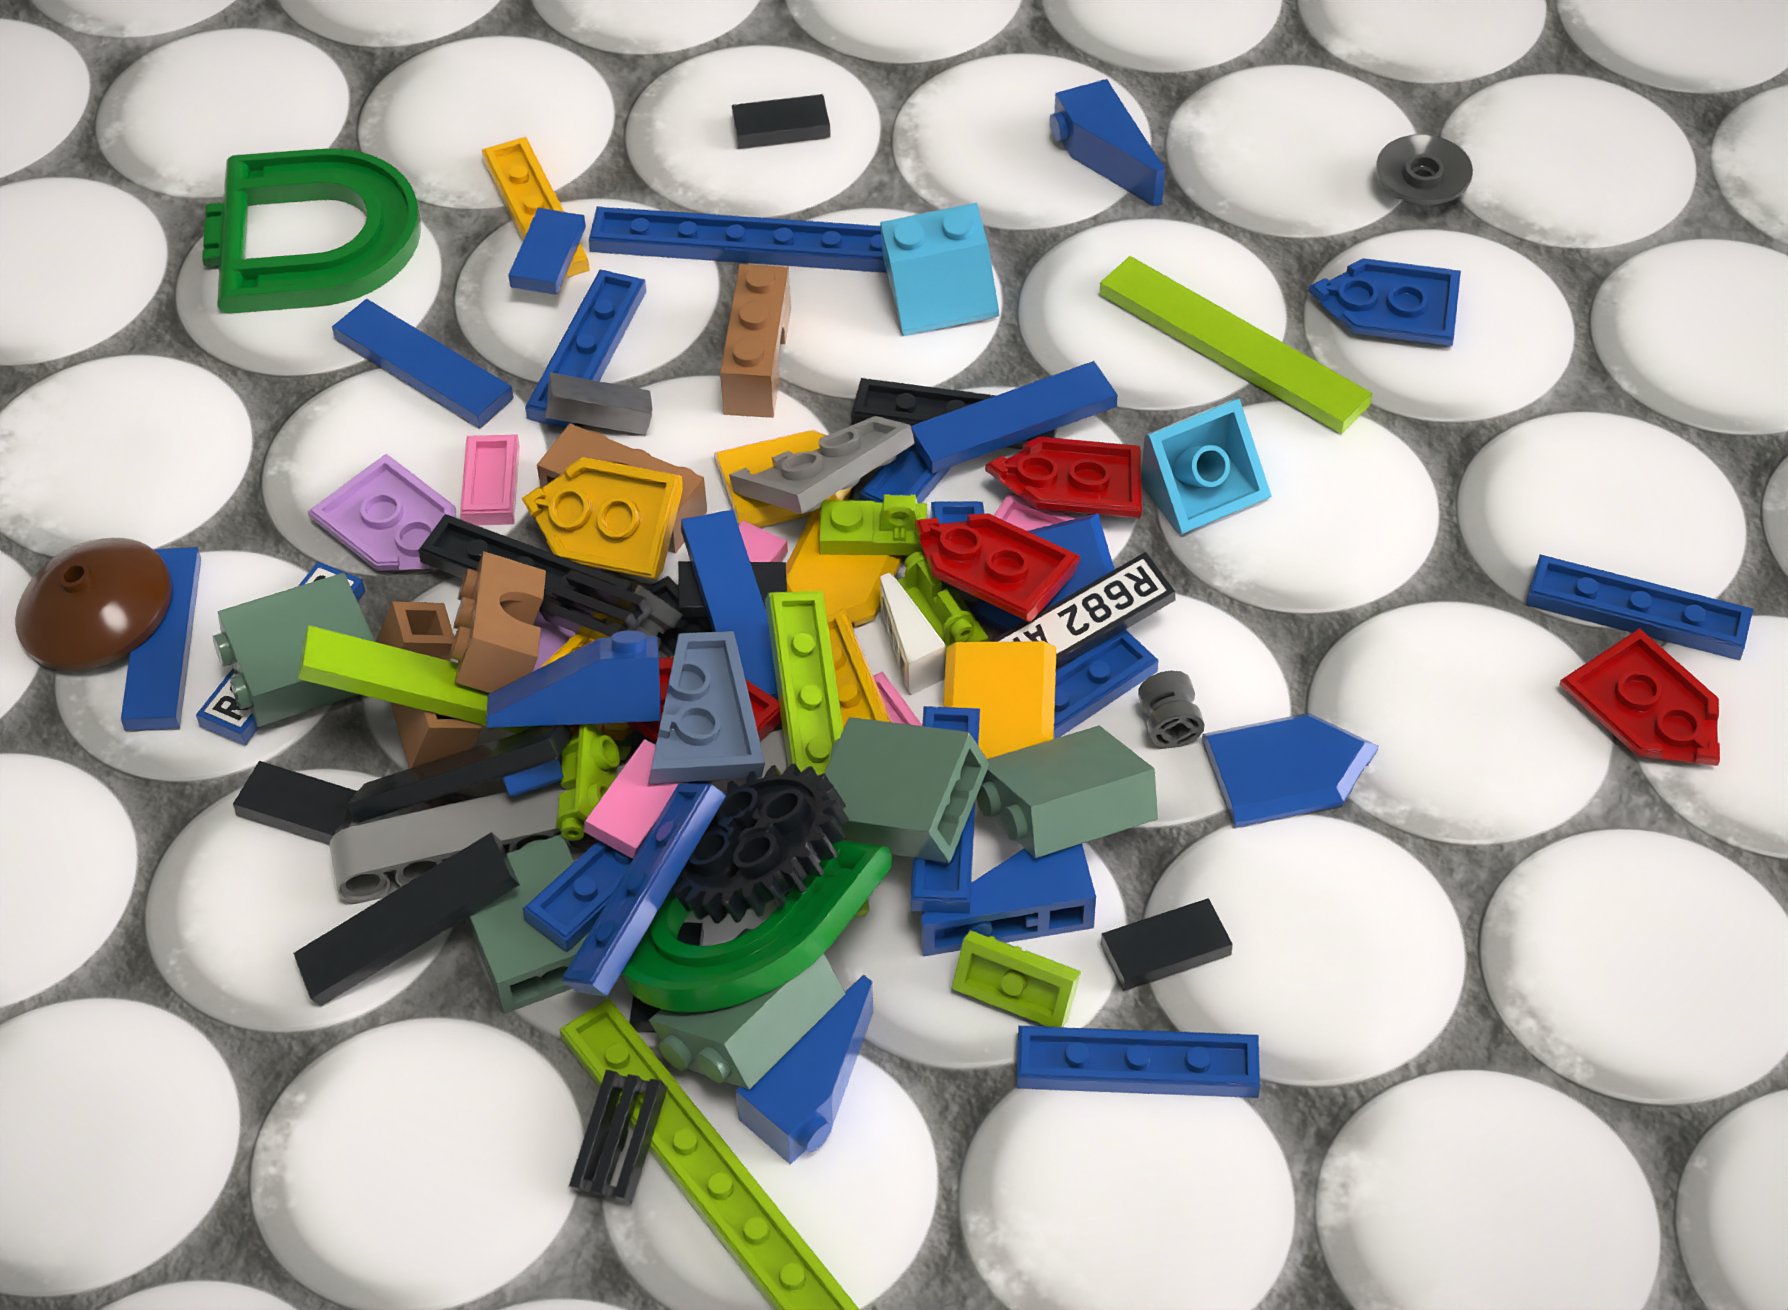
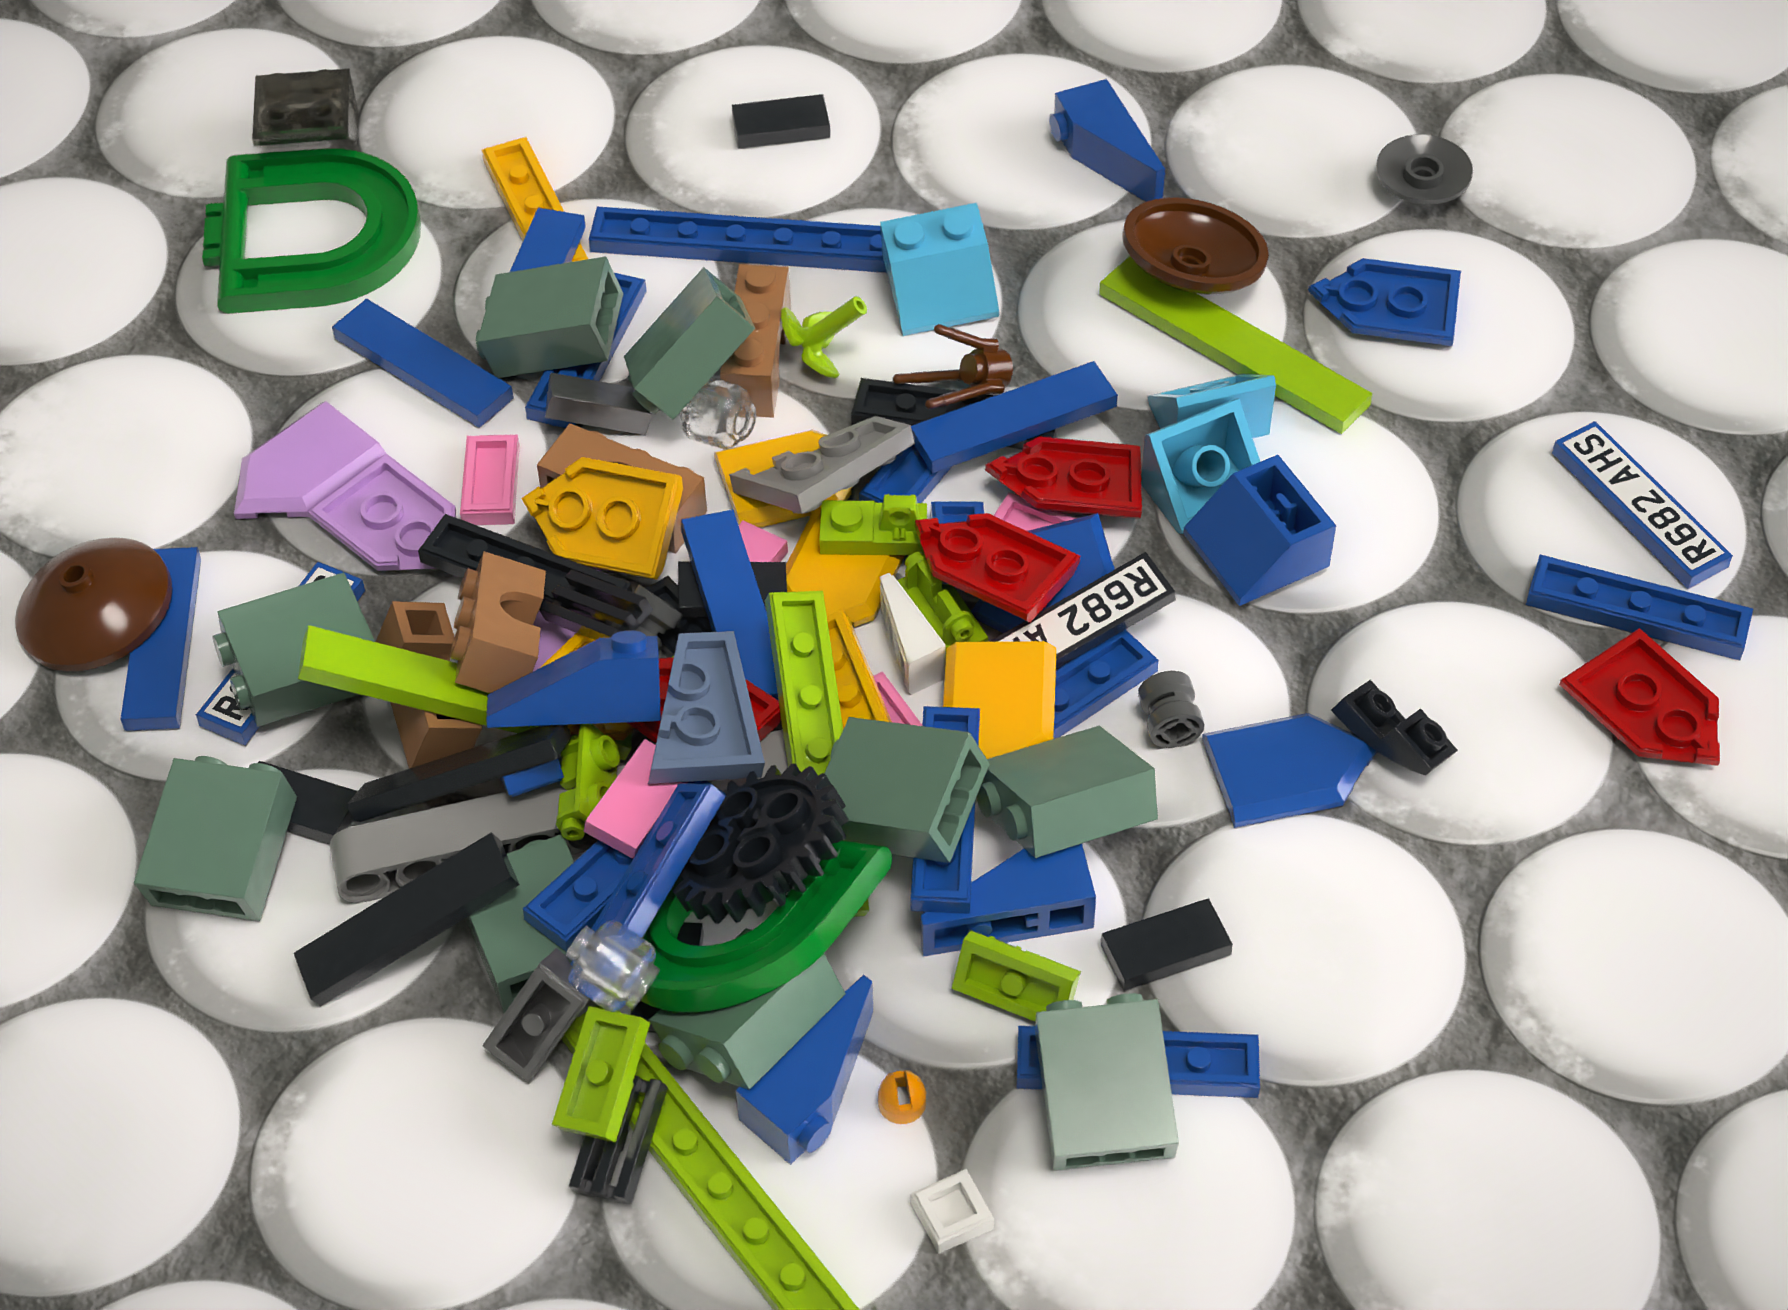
(216, 838): none -> sand green brick
(304, 109): none -> clear smoke slope
(304, 464): none -> lavender tile
(537, 1018): none -> flat silver slope
(550, 317): none -> sand green brick
(601, 1074): none -> lime hinge
(612, 966): none -> clear head
(687, 344): none -> sand green brick
(719, 415): none -> clear head
(818, 332): none -> lime plant
(888, 1097): none -> light orange hinge
(952, 1211): none -> white tile
(984, 369): none -> reddish brown plant
(1105, 1082): none -> brick
(1195, 245): none -> reddish brown dish
(1253, 390): none -> medium azure slope
(1262, 531): none -> blue slope
(1410, 742): none -> black slope
(1642, 505): none -> tile

